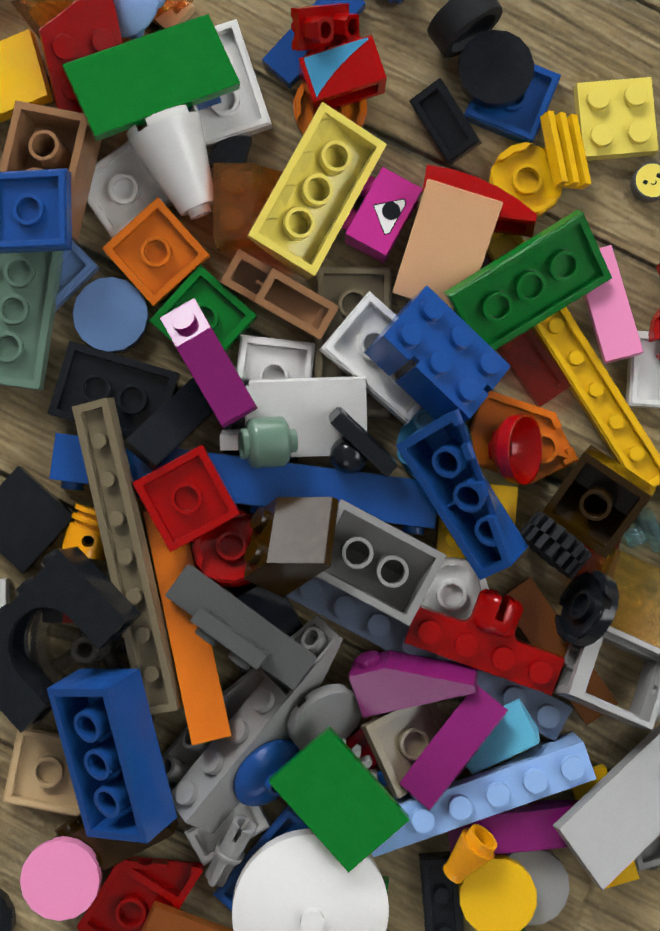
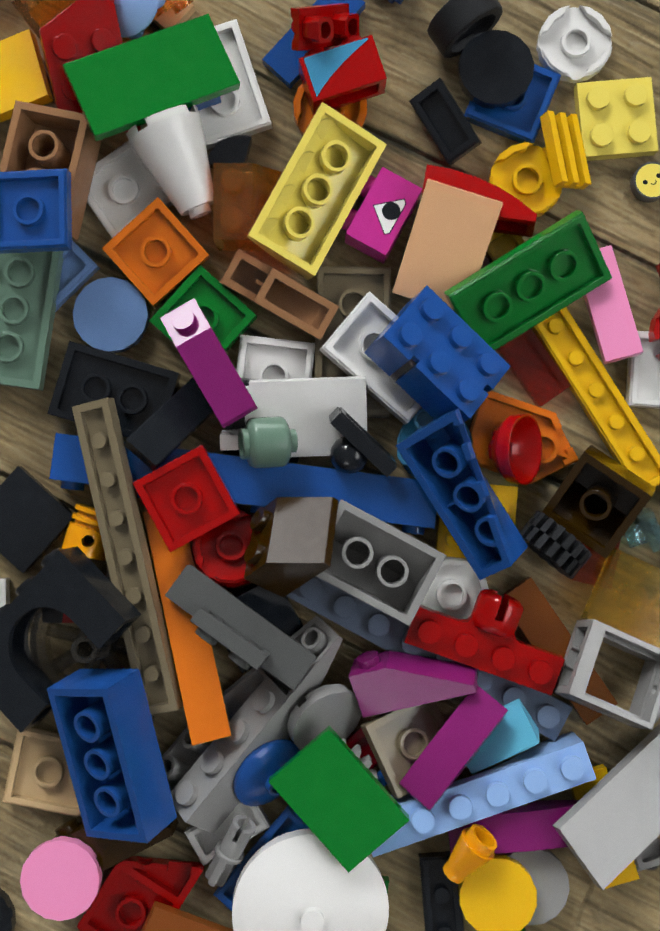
(574, 43): none -> white tile
(587, 608): black tile -> none

